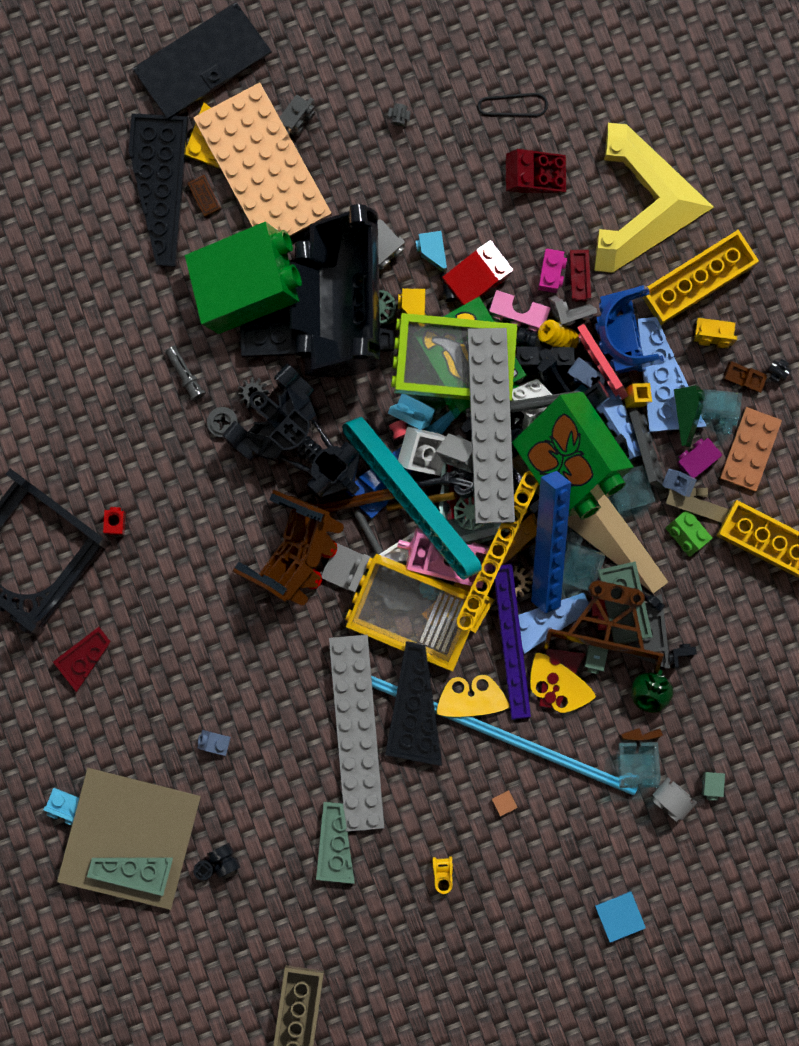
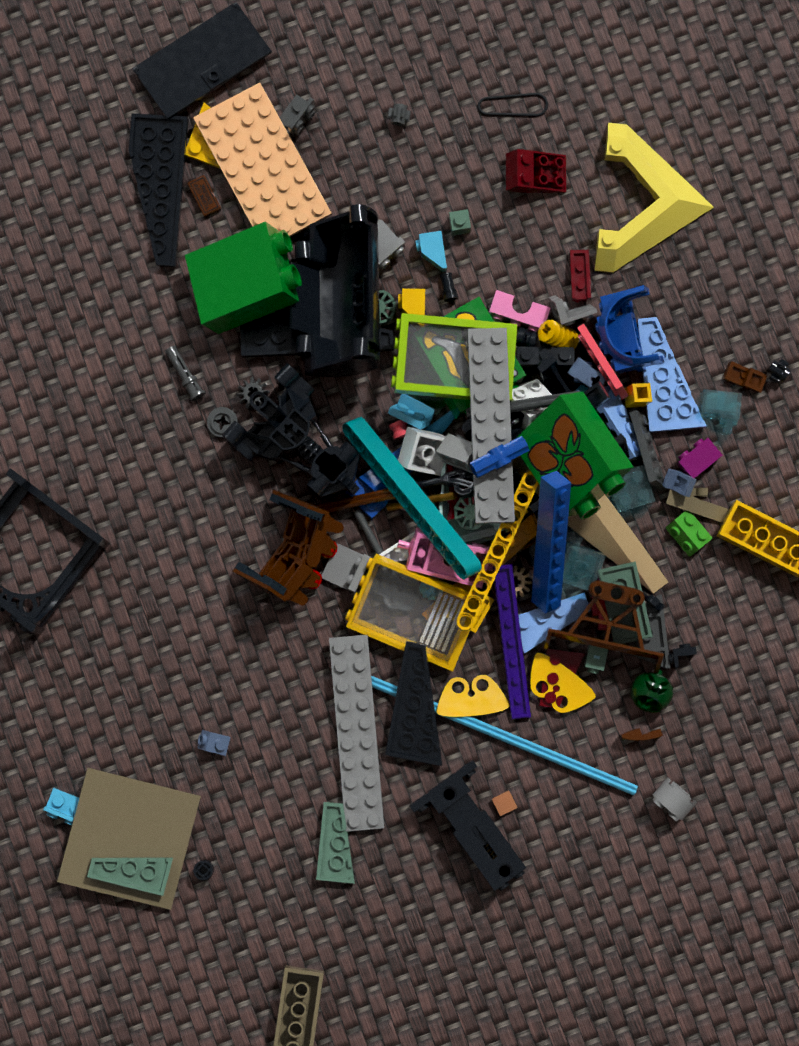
(80, 658): dark red wing -> none
(119, 529): red brick -> none
(223, 860): black wheel -> none
(443, 872): yellow piece -> none
(459, 222): none -> sand green brick
(474, 828): none -> black brick
(478, 273): red slope -> none
(499, 456): none -> blue piece
(551, 270): dark pink brick -> none
(620, 916): dark azure tile -> none
(640, 767): clear light blue piece -> none
(689, 408): dark green slope -> none
(700, 277): yellow brick -> none
(713, 785): sand green brick -> none
(715, 332): yellow bracket -> none
(750, 449): nougat plate -> none

